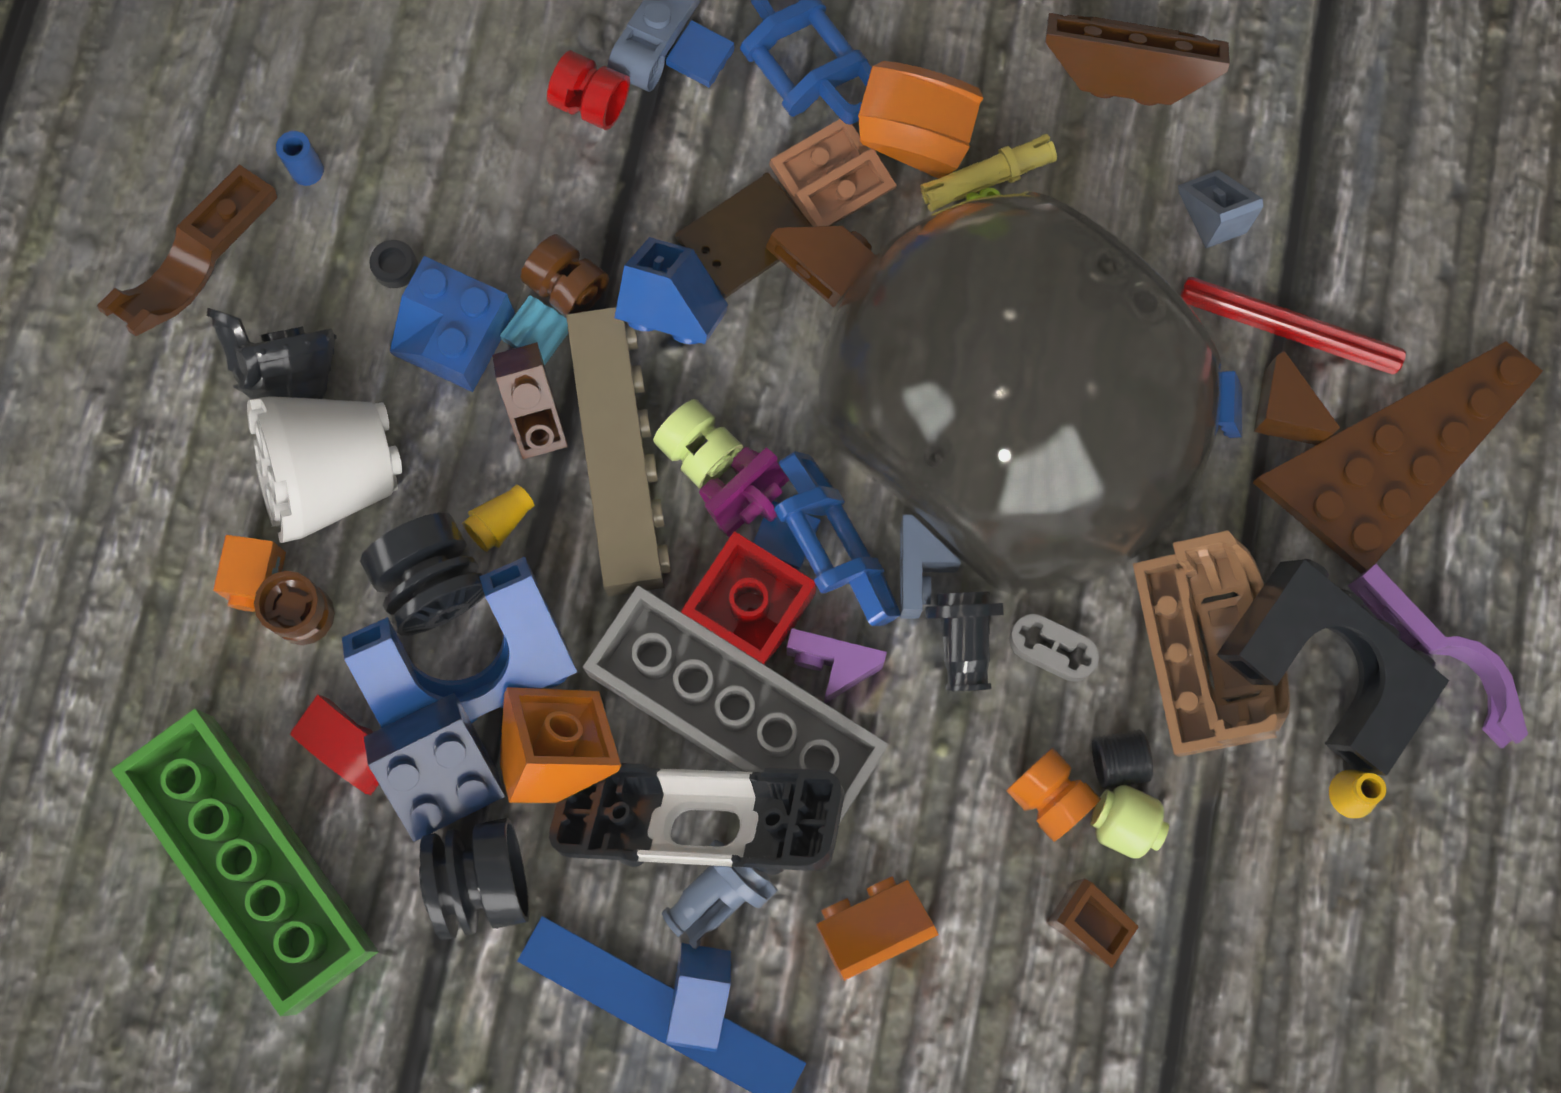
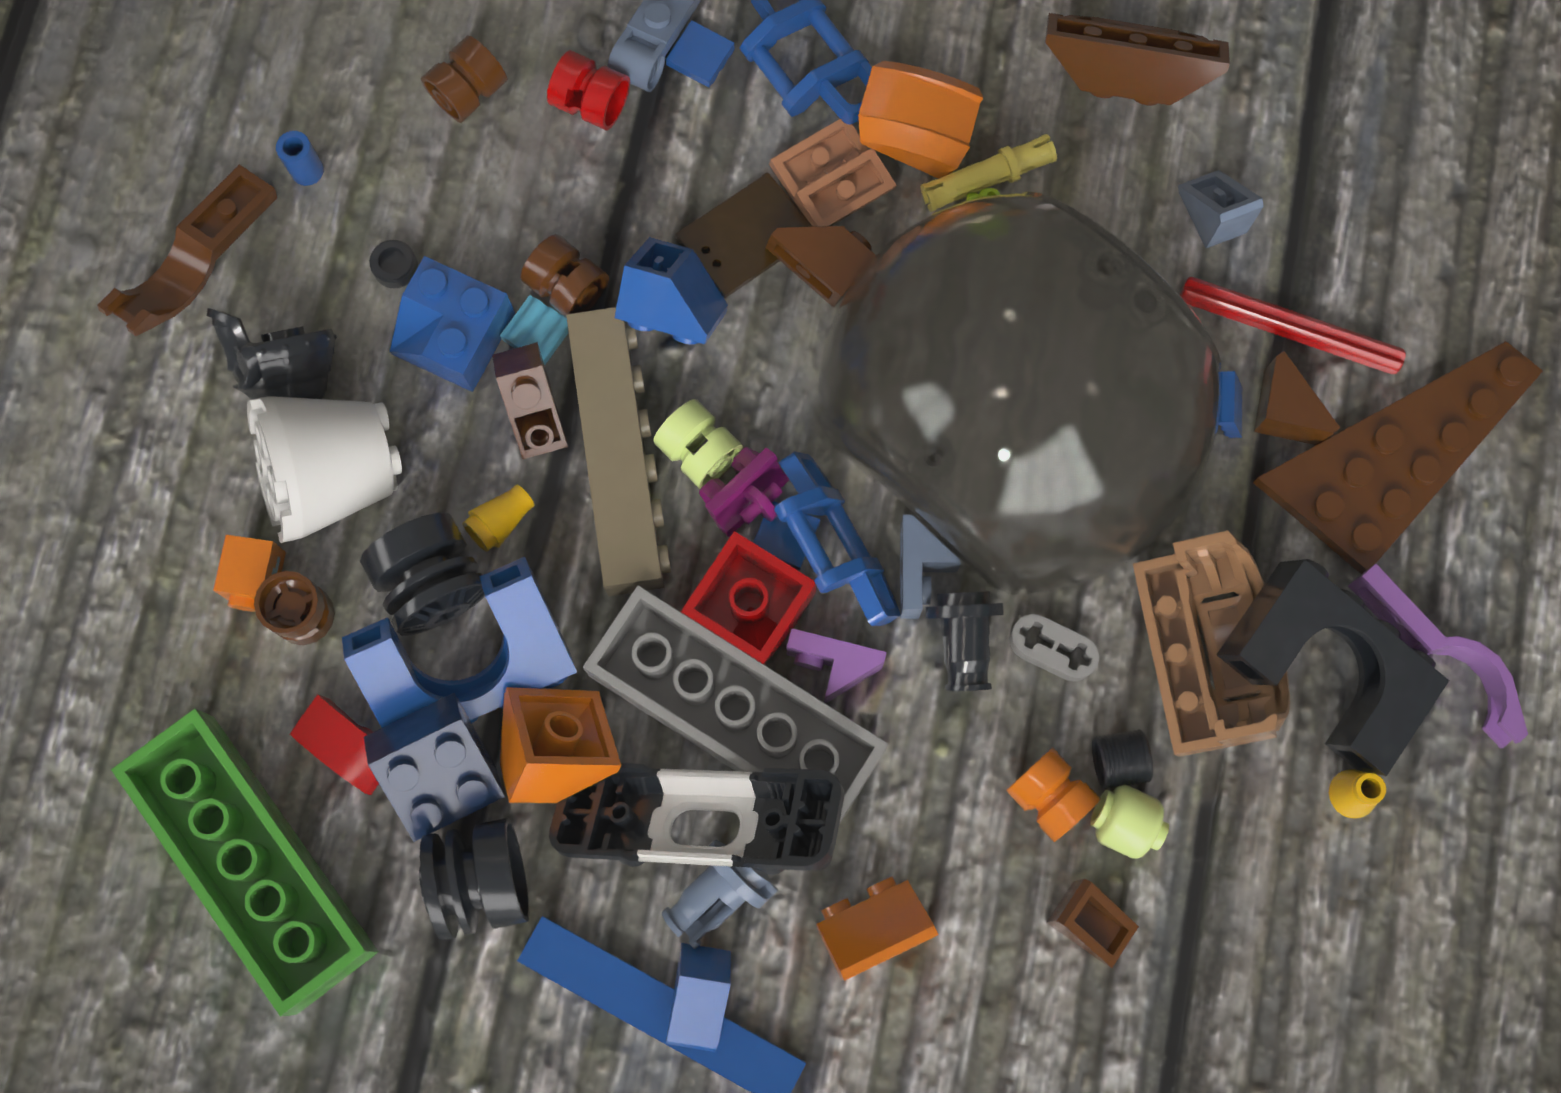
(469, 74): none -> reddish brown wheel

